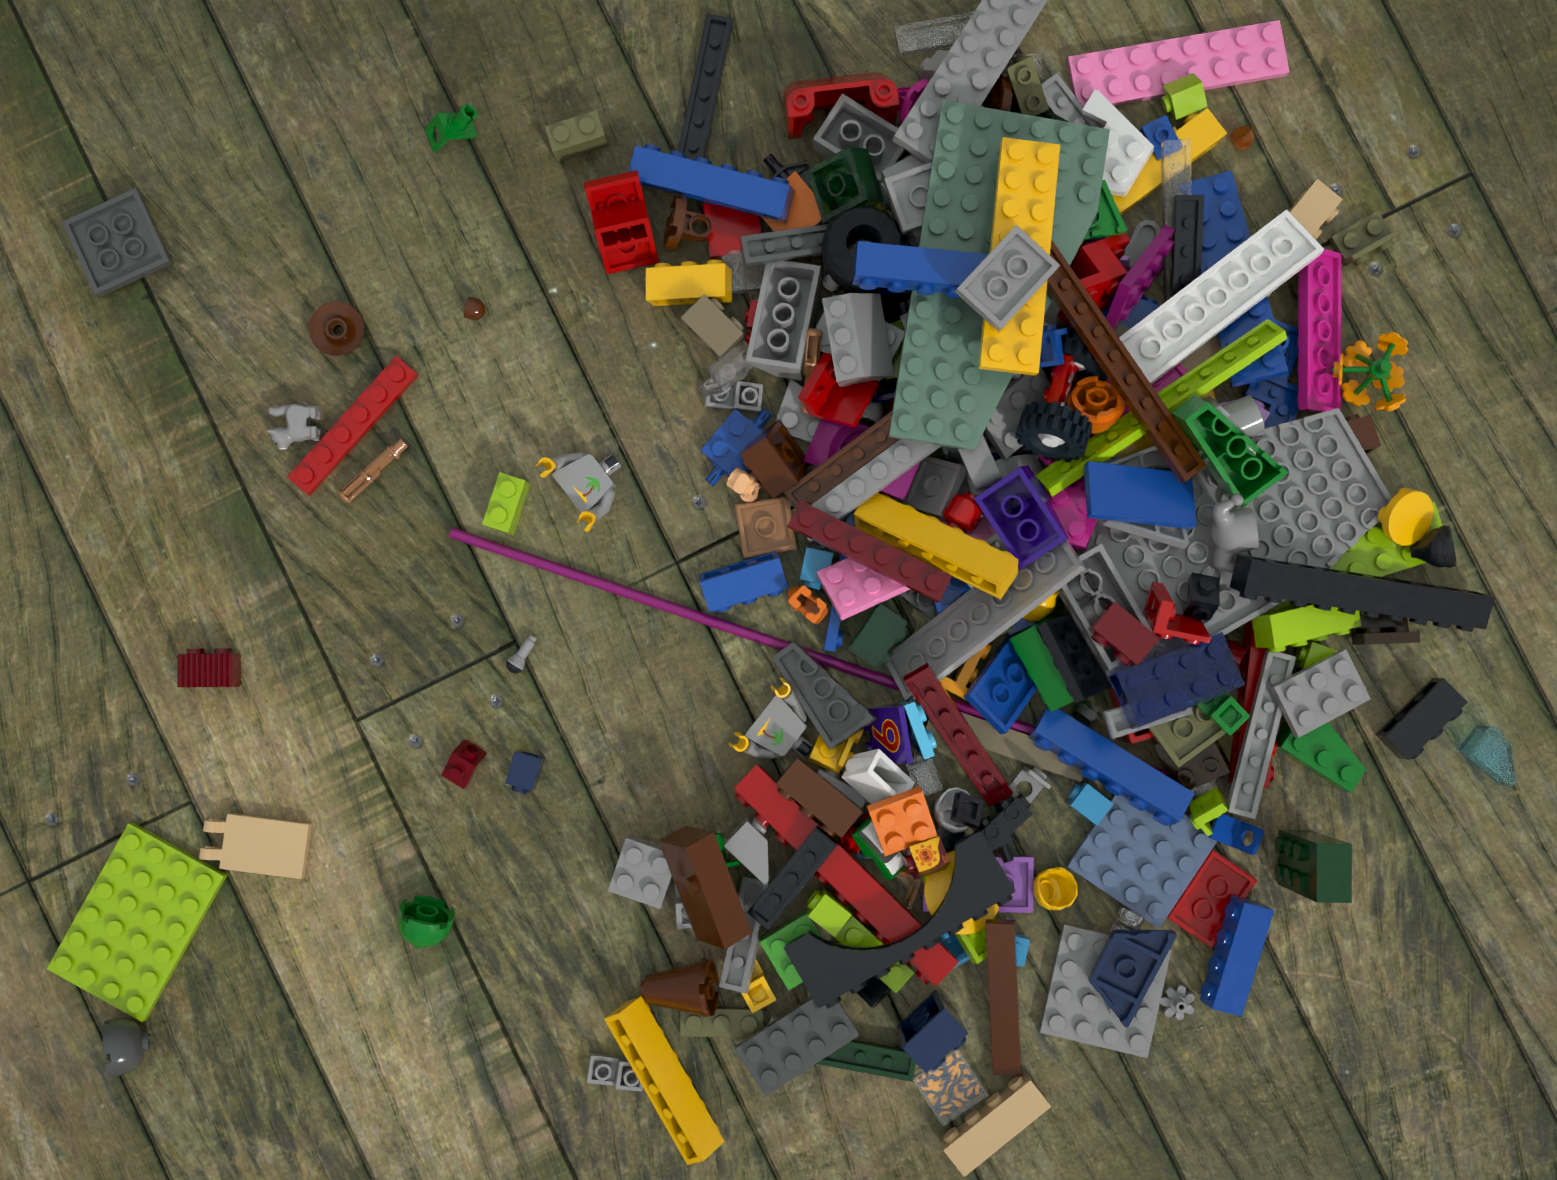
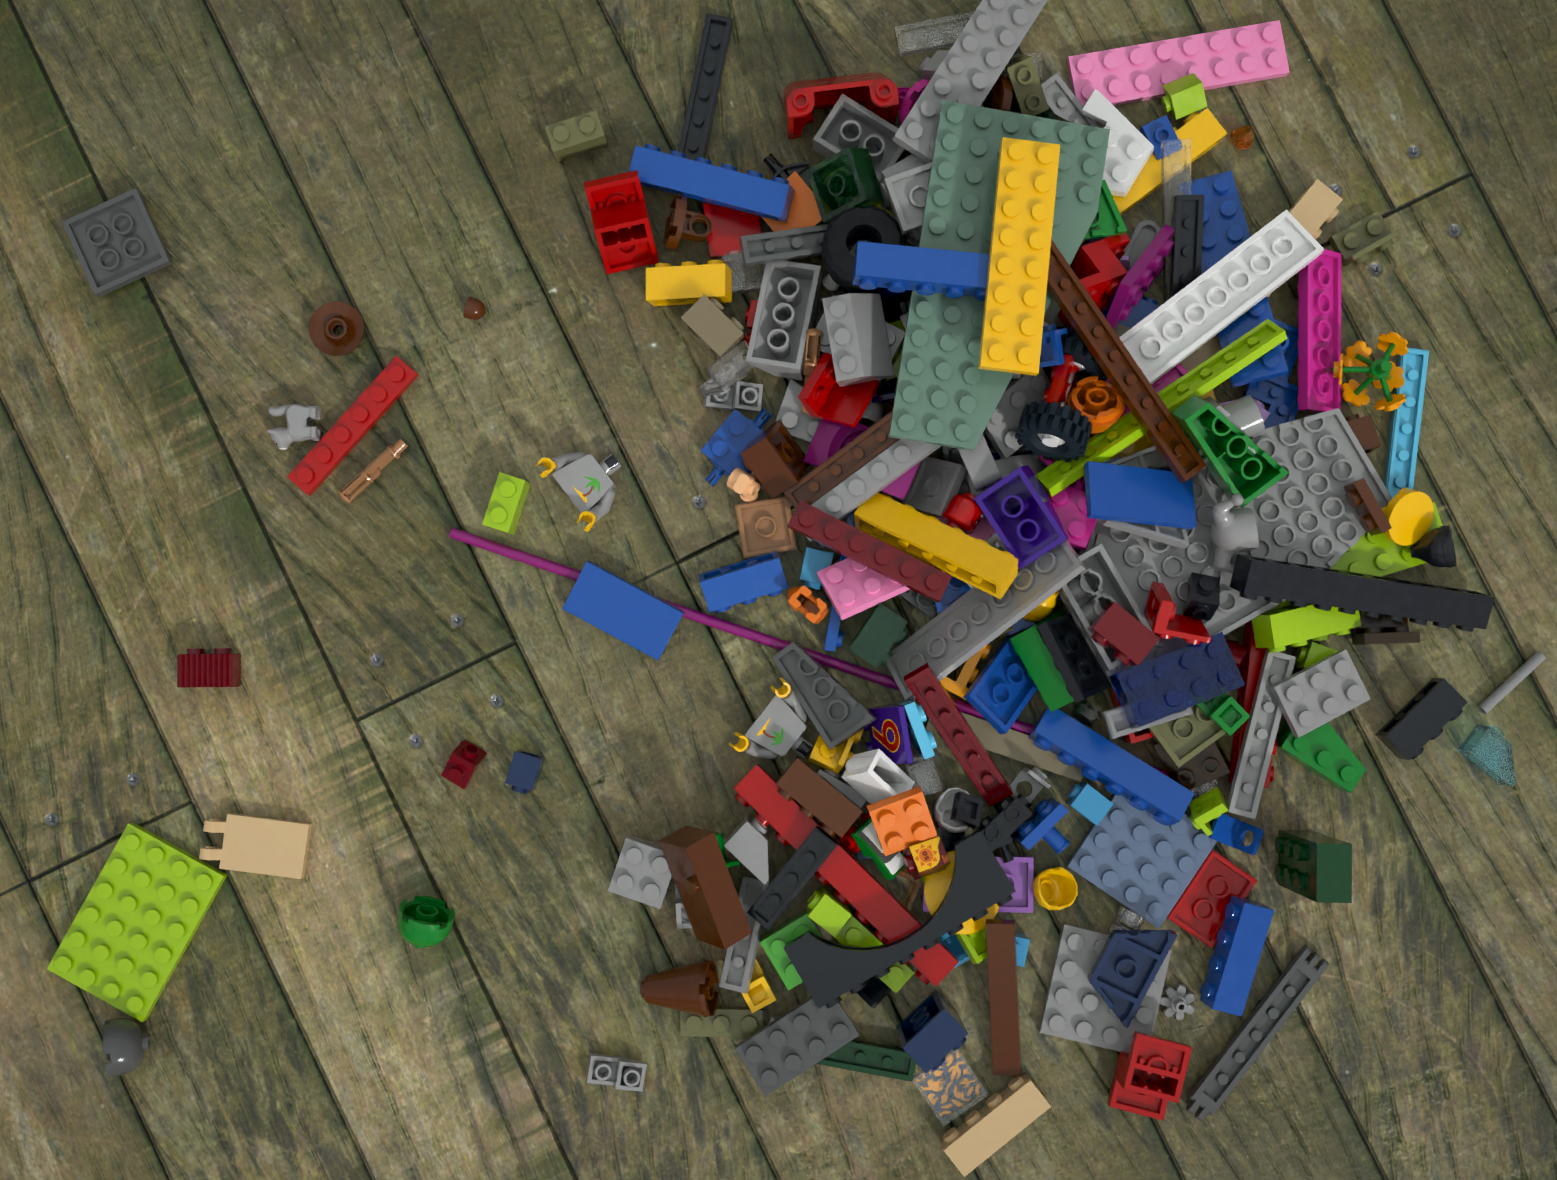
(452, 126): green bracket -> none
(516, 662): light grey piece -> none
(623, 610): none -> blue tile
(664, 1080): yellow brick -> none
(1007, 278): light grey plate -> none
(1042, 826): none -> blue plate
(1149, 1075): none -> red bracket
(1256, 1033): none -> dark grey hinge
(1371, 515): none -> reddish brown plate
(1406, 423): none -> medium azure tile
(1507, 686): none -> light grey piece

